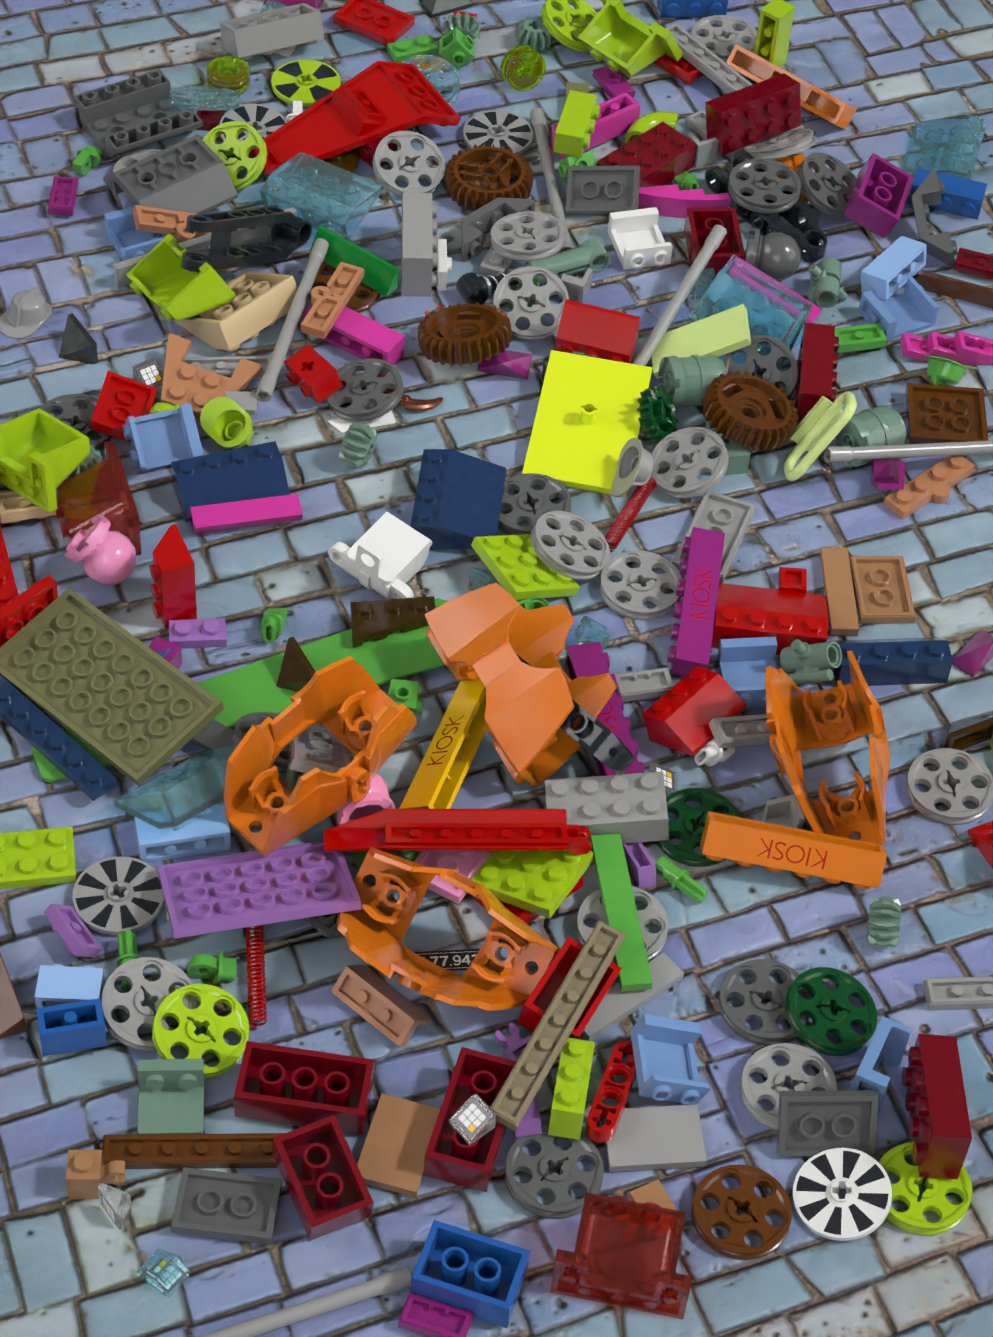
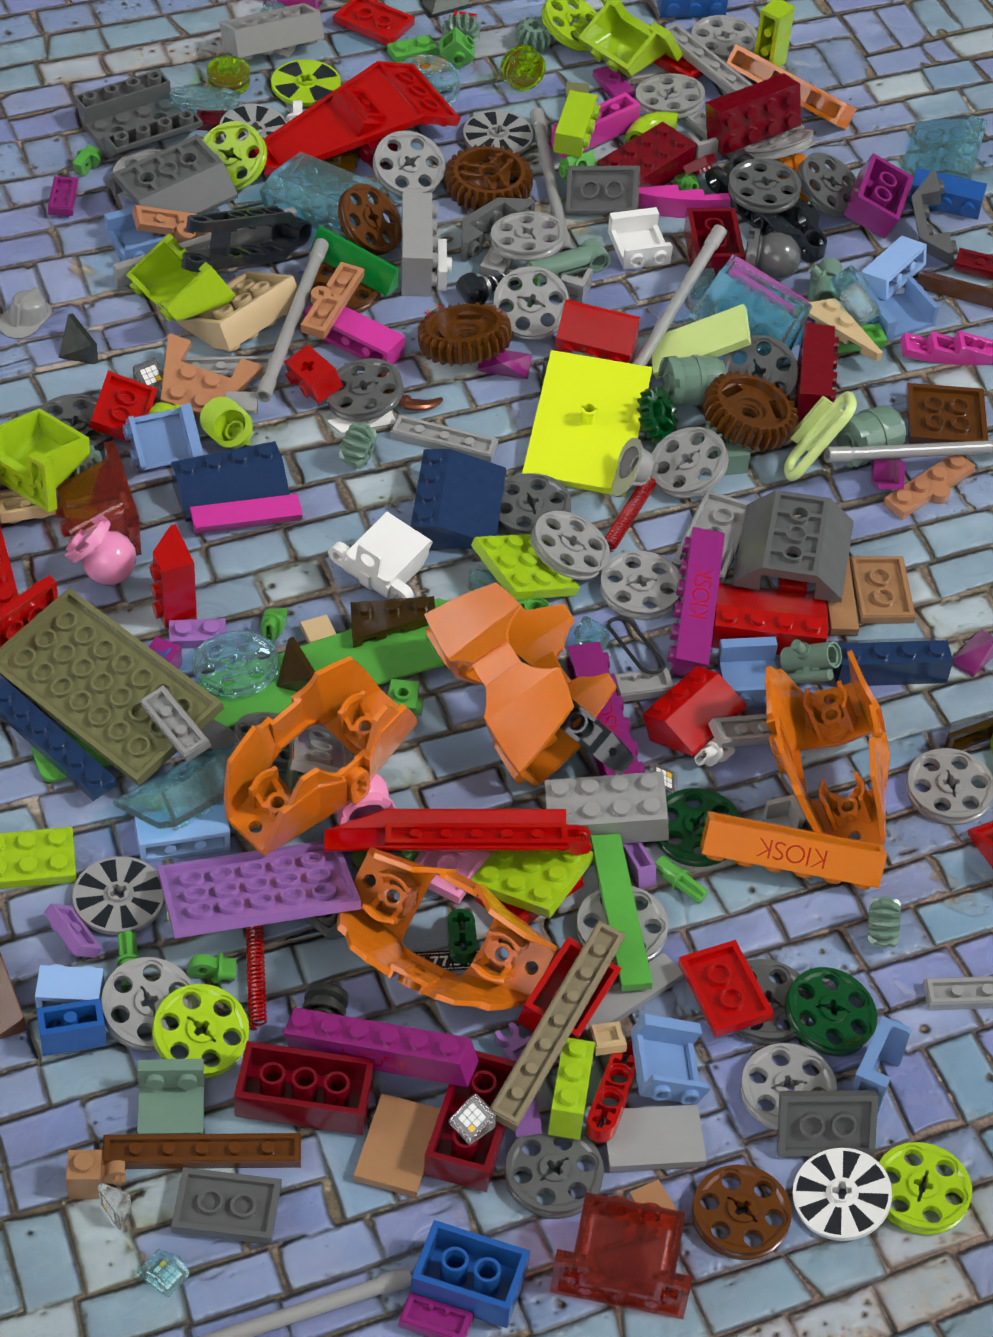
(175, 723): none -> light grey tile
(245, 662): none -> clear light blue wedge
(317, 628): none -> tan tile
(322, 1177): dark red brick -> none
(326, 998): none -> pearl dark grey wheel
(369, 219): none -> reddish brown wedge
(379, 1003): nougat panel -> none
(393, 1047): none -> magenta brick
(443, 437): none -> light grey tile
(450, 750): yellow brick -> none
(456, 936): none -> dark green beam
(607, 1038): none -> tan tile
(629, 652): none -> black piece
(671, 95): none -> light grey wedge
(700, 165): none -> dark red plate
(725, 988): none -> red plate
(818, 539): none -> dark grey slope
(846, 328): none -> tan wing
(856, 295): none -> clear light blue slope
(937, 1106): dark red brick -> none
(944, 371): bright green piece -> none

